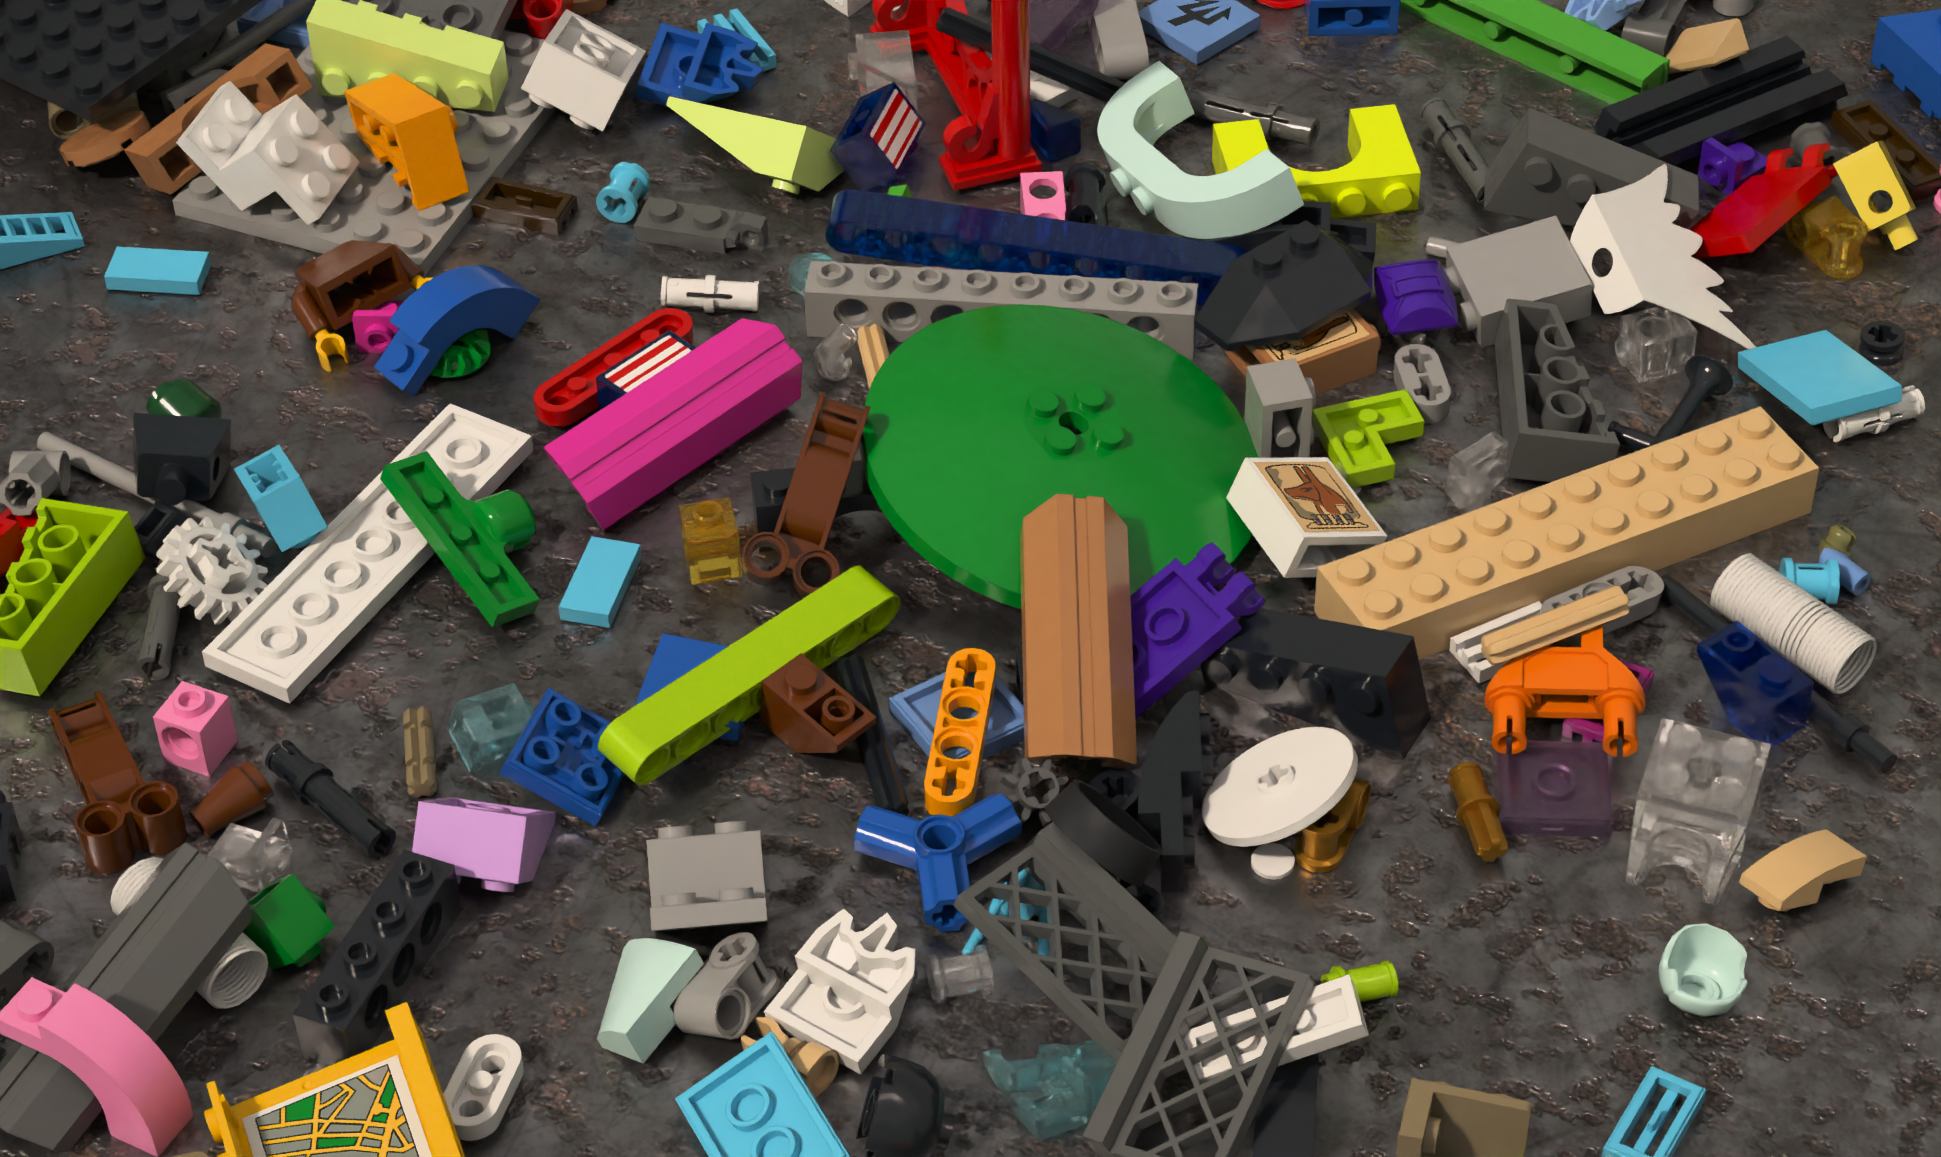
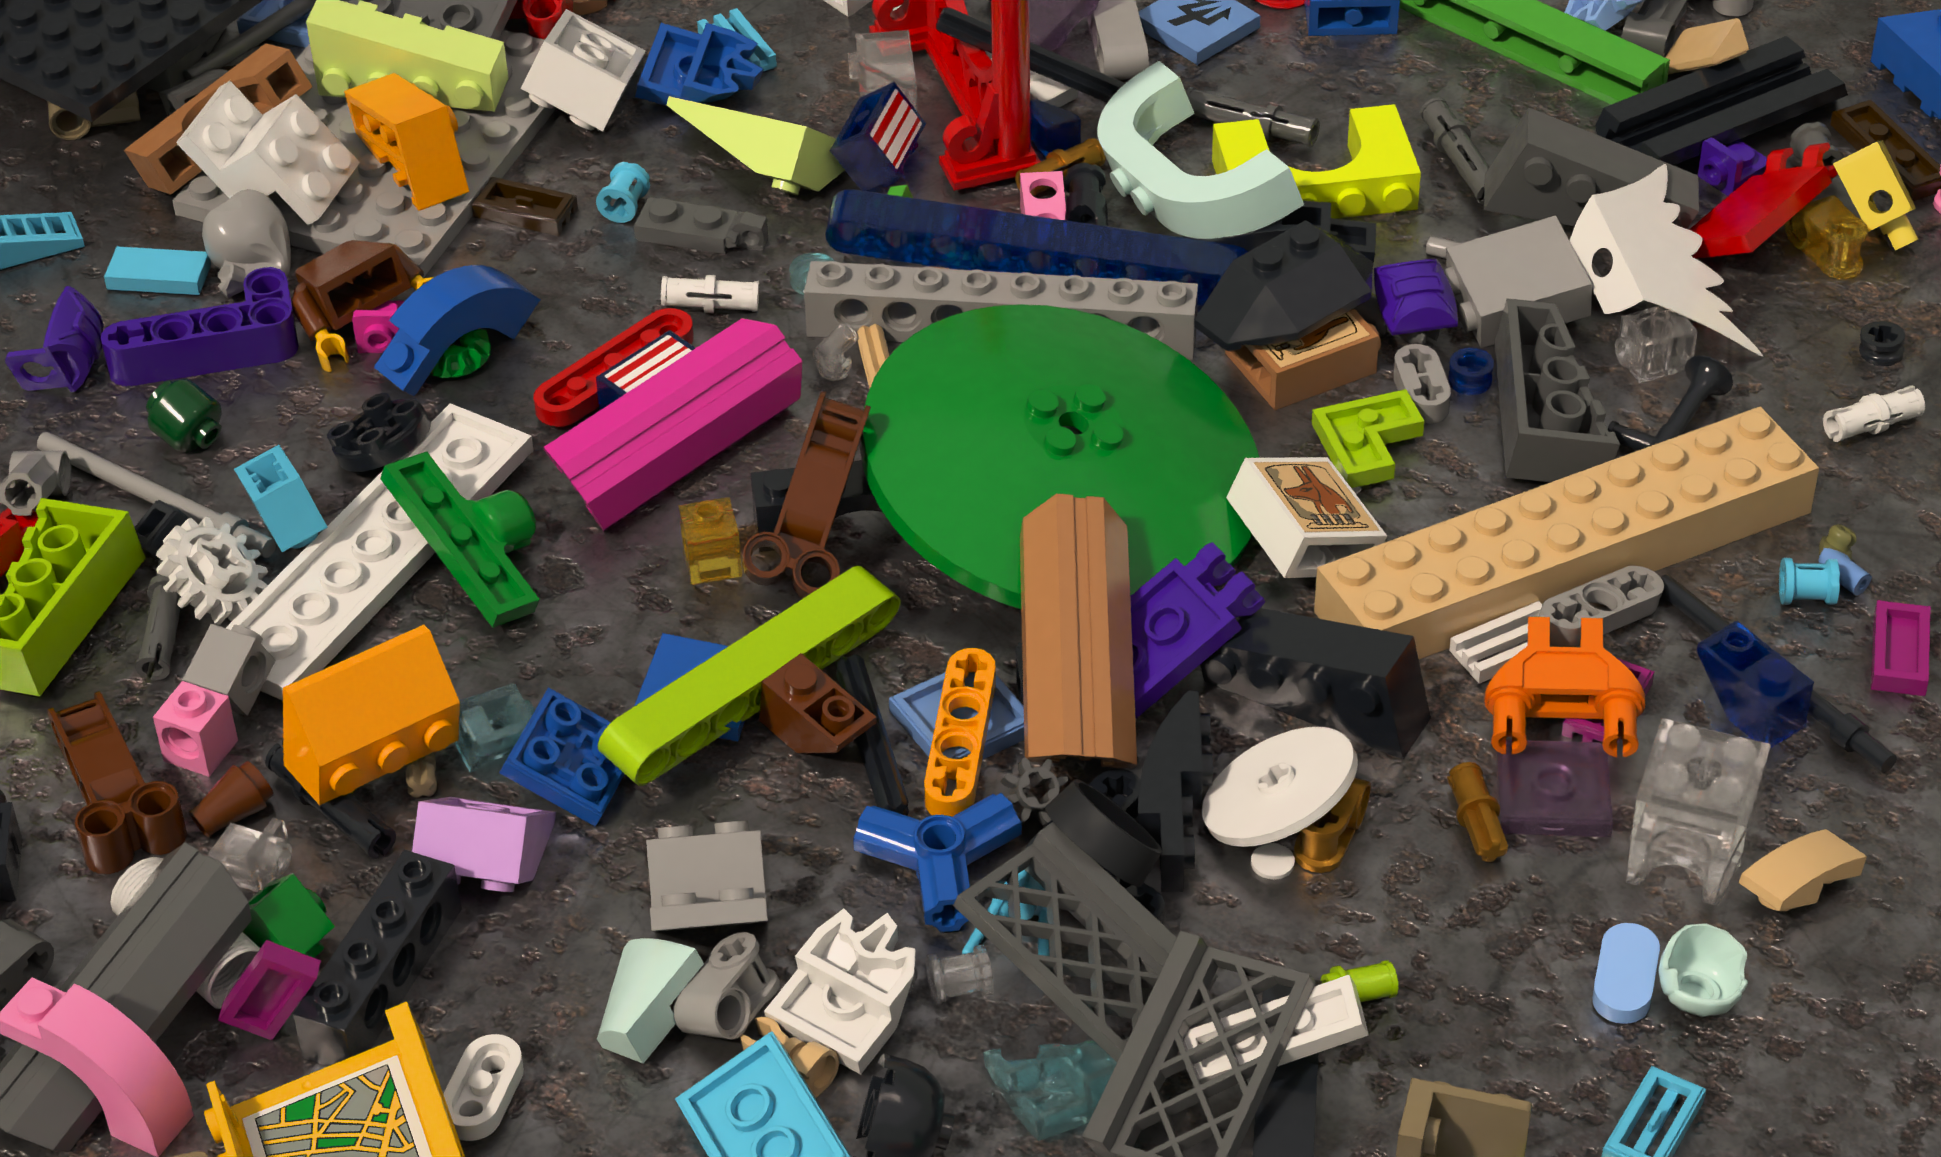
(69, 345): none -> dark purple piece
(104, 138): medium nougat tile -> none
(180, 456): black torso -> none
(206, 338): none -> dark purple beam
(232, 665): none -> light grey brick
(246, 236): none -> light grey piece
(269, 990): none -> magenta tile
(369, 715): none -> light orange slope
(380, 433): none -> black tile
(600, 582): medium azure tile -> none
(1086, 152): none -> pearl gold pin
(1279, 409): light grey brick -> none
(1470, 360): none -> clear blue bush
(1477, 471): clear bracket -> none
(1554, 625): tan axle -> none
(1626, 973): none -> light blue tile
(1784, 614): white piece -> none
(1819, 377): medium azure tile -> none
(1901, 648): none -> magenta tile

